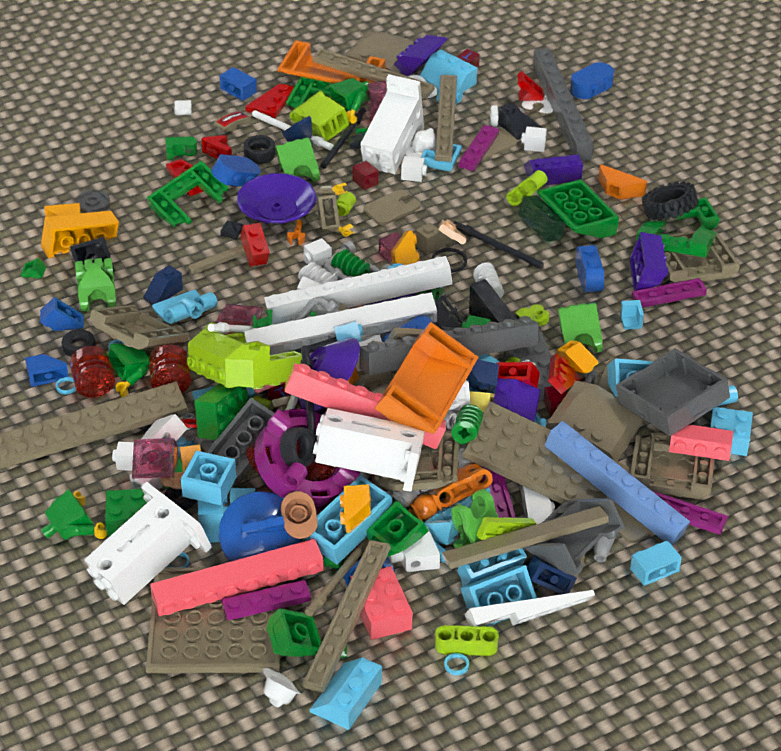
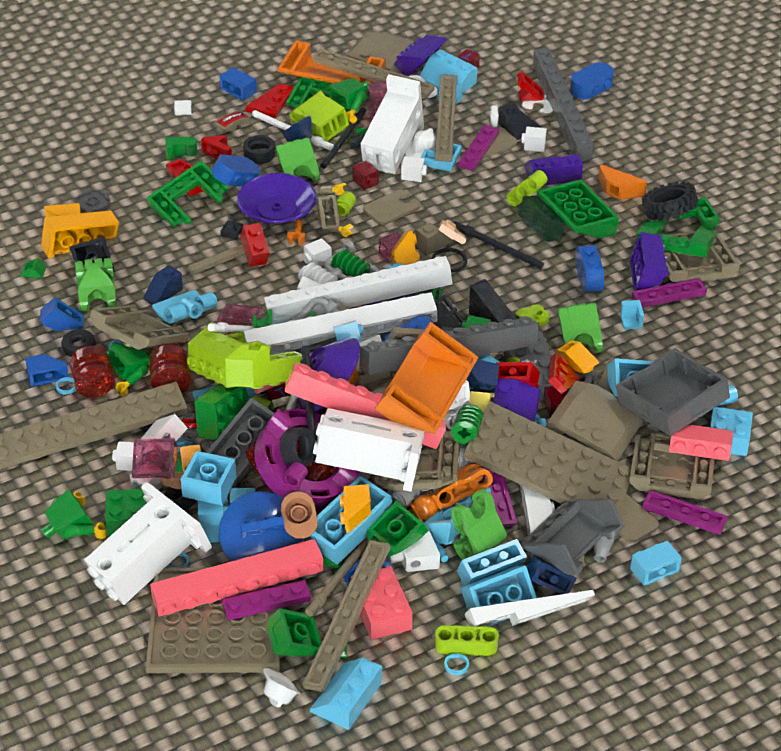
(488, 272): white piece -> none
(497, 526): lime plate -> none
(525, 537): dark tan tile -> none
(617, 483): medium blue brick -> none

